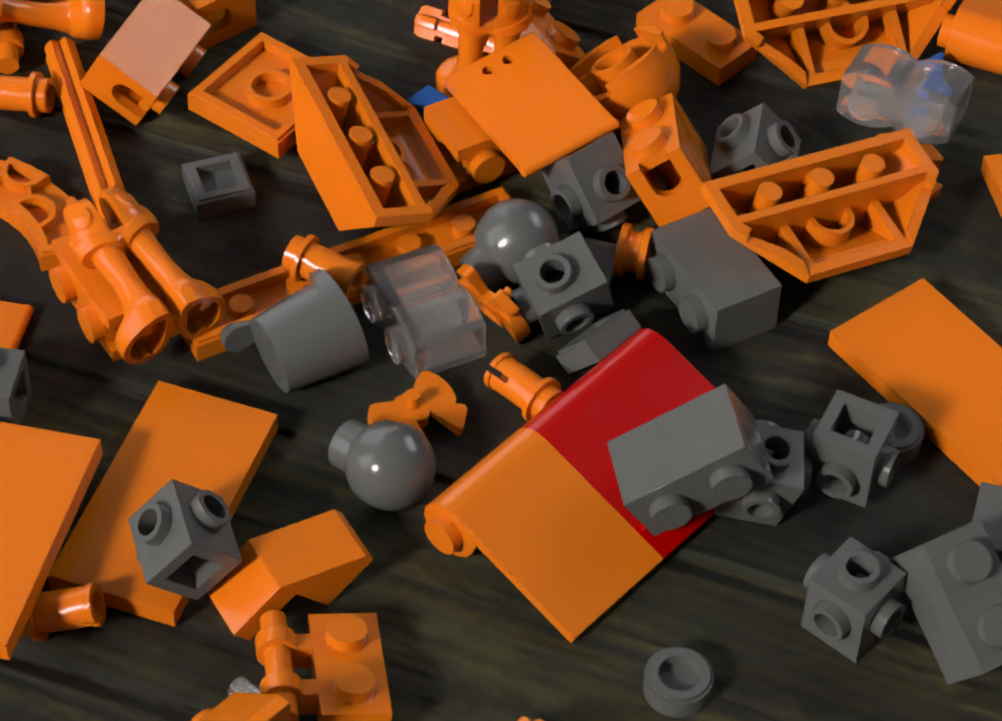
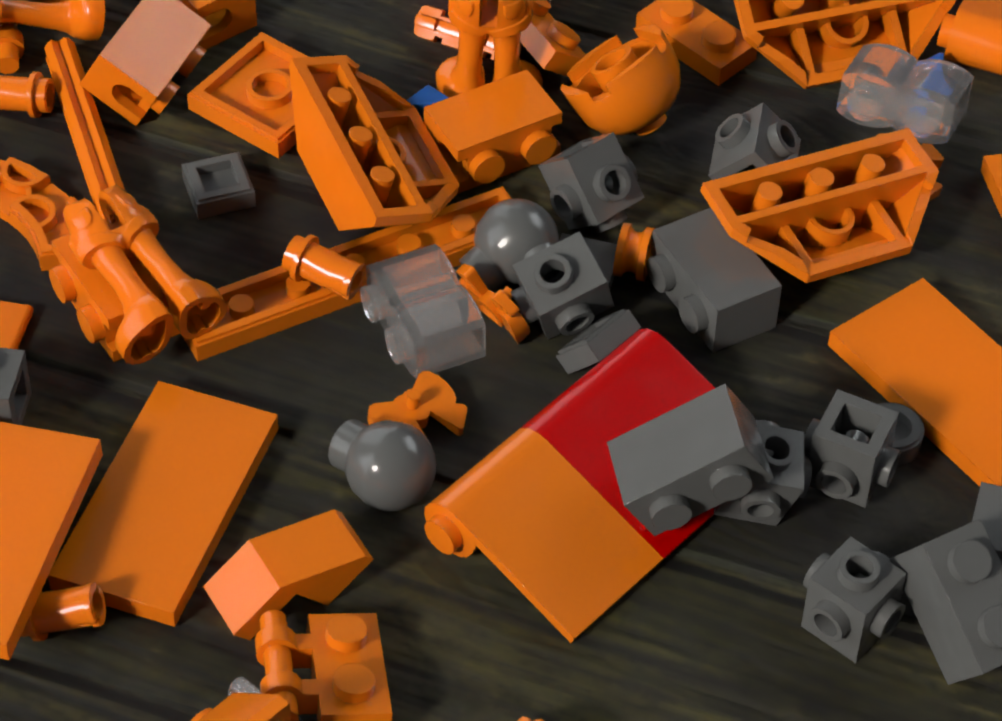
(184, 540): dark grey brick -> none
(304, 335): dark grey hat -> none
(521, 385): orange pin -> none
(531, 105): orange container -> none
(665, 150): orange brick -> none
(678, 682): dark grey tile -> none

